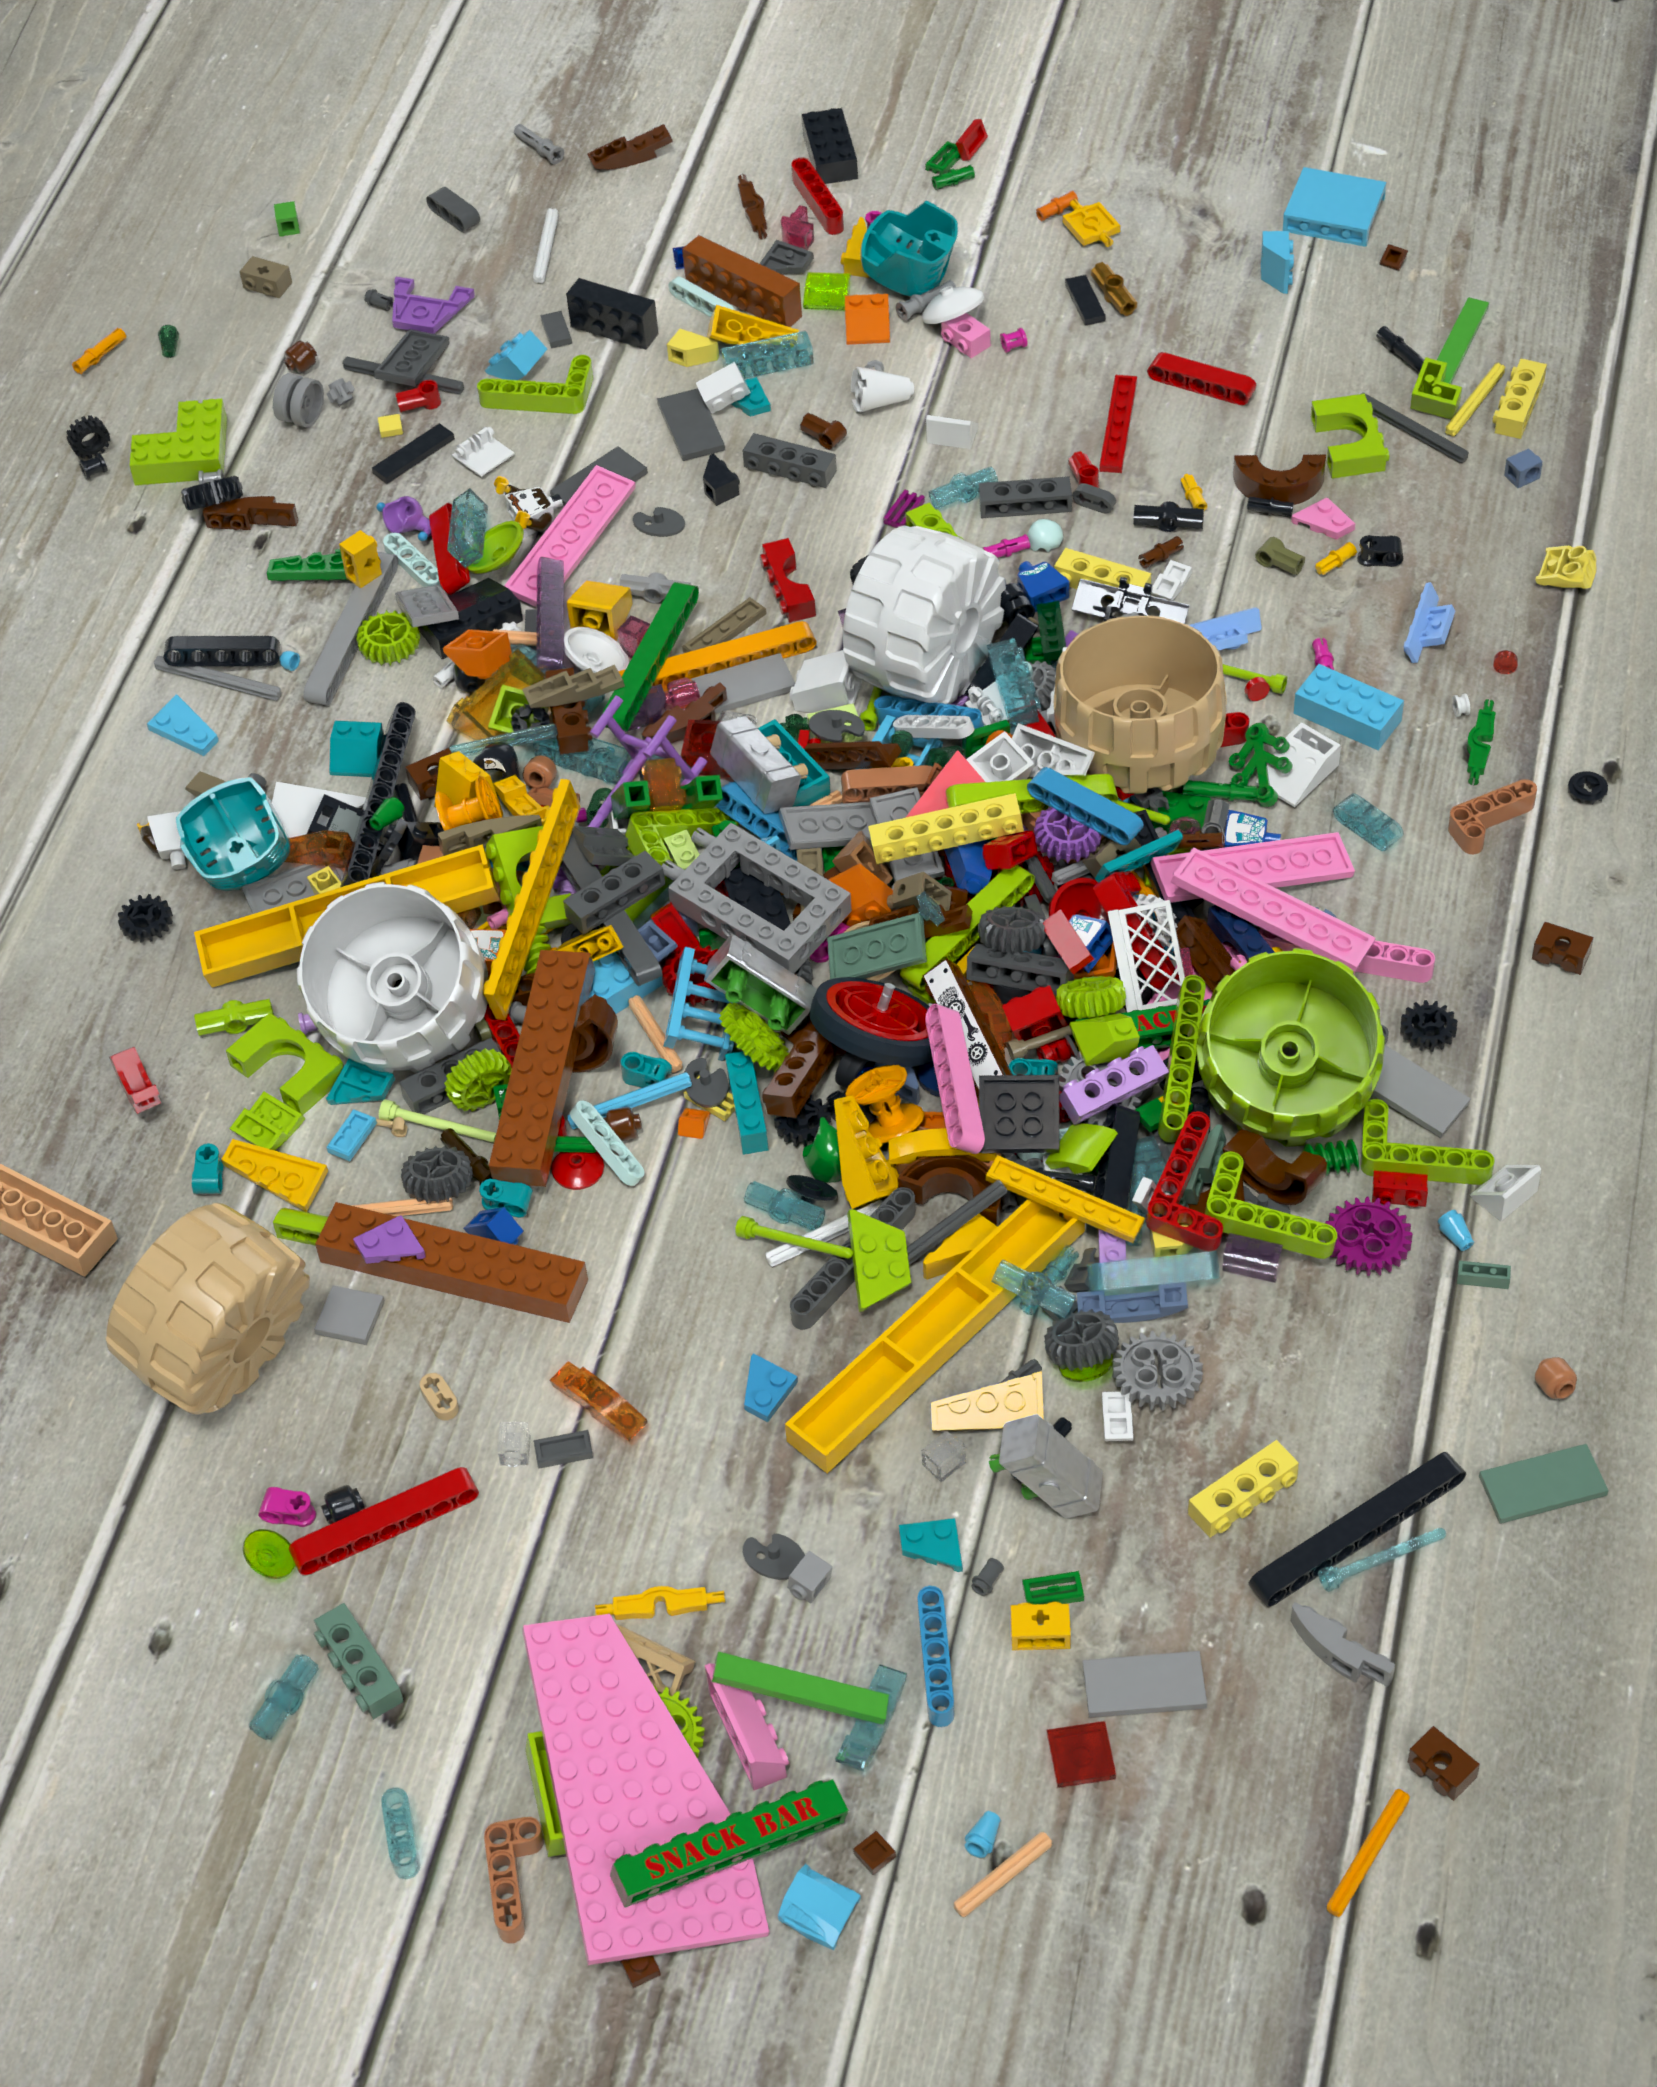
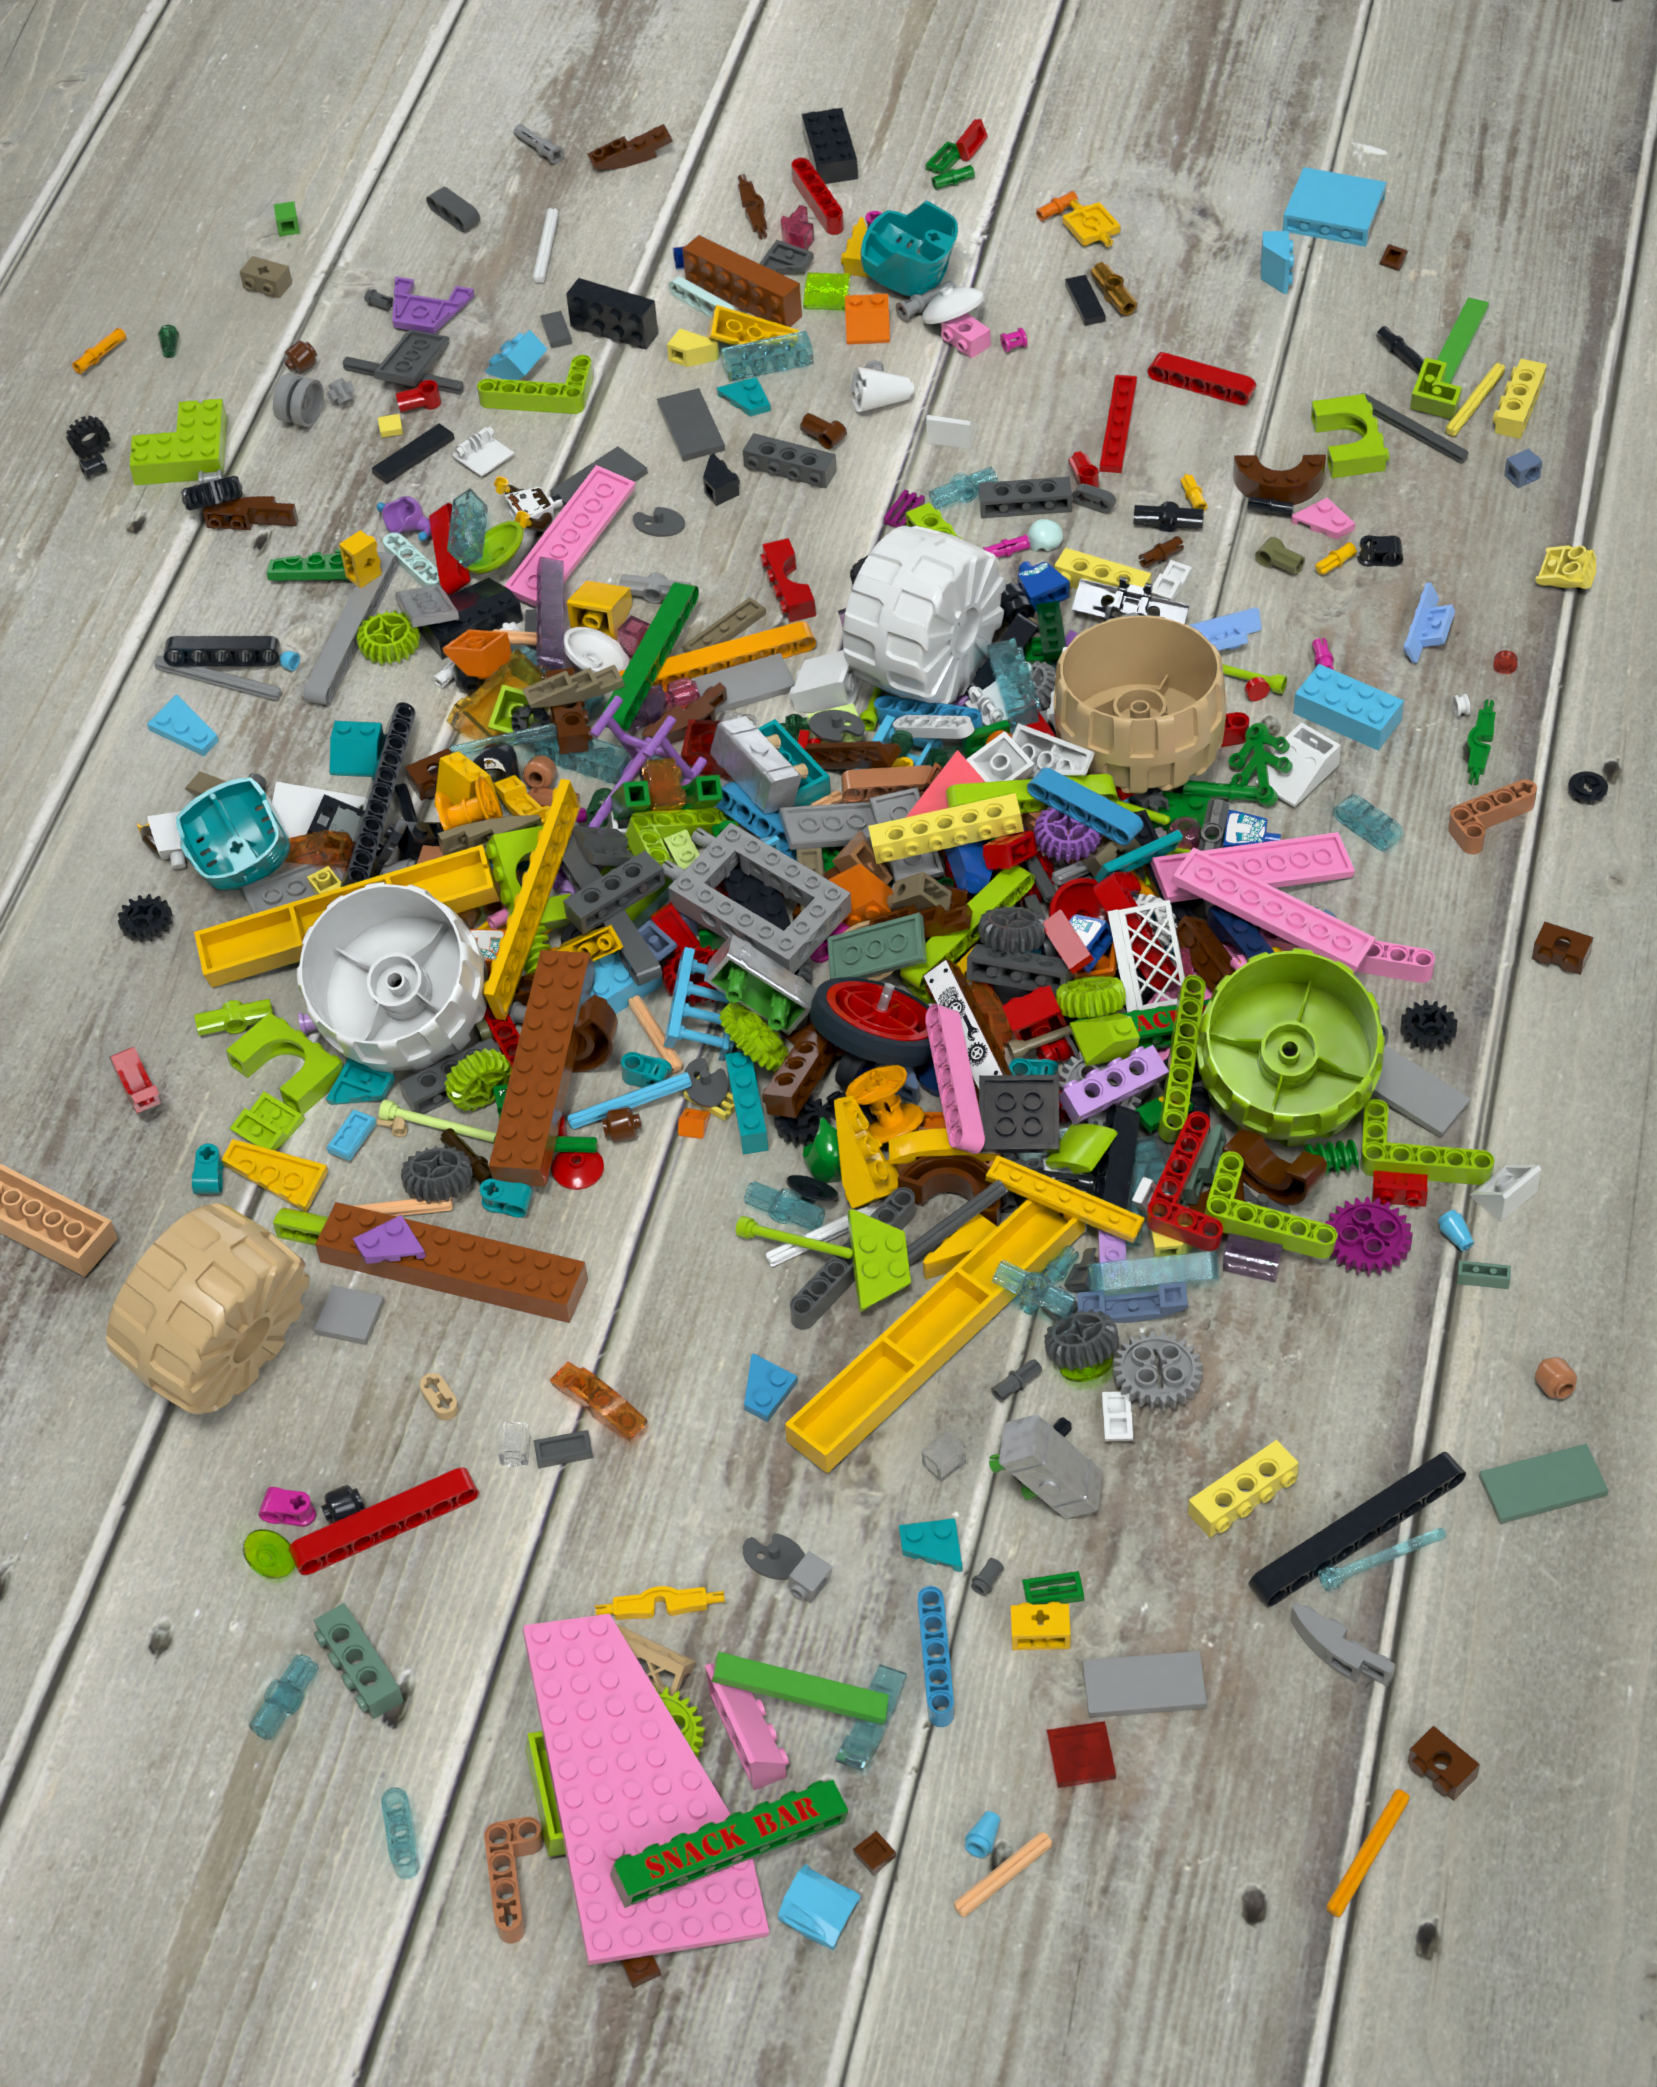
(387, 813): green cone -> none
(495, 1225): blue slope -> none
(625, 1164): light aqua beam -> none
(723, 388): white brick -> none
(929, 909): clear light blue plate -> none
(990, 1405): yellow wing -> none
(1215, 840): reddish brown pin -> none

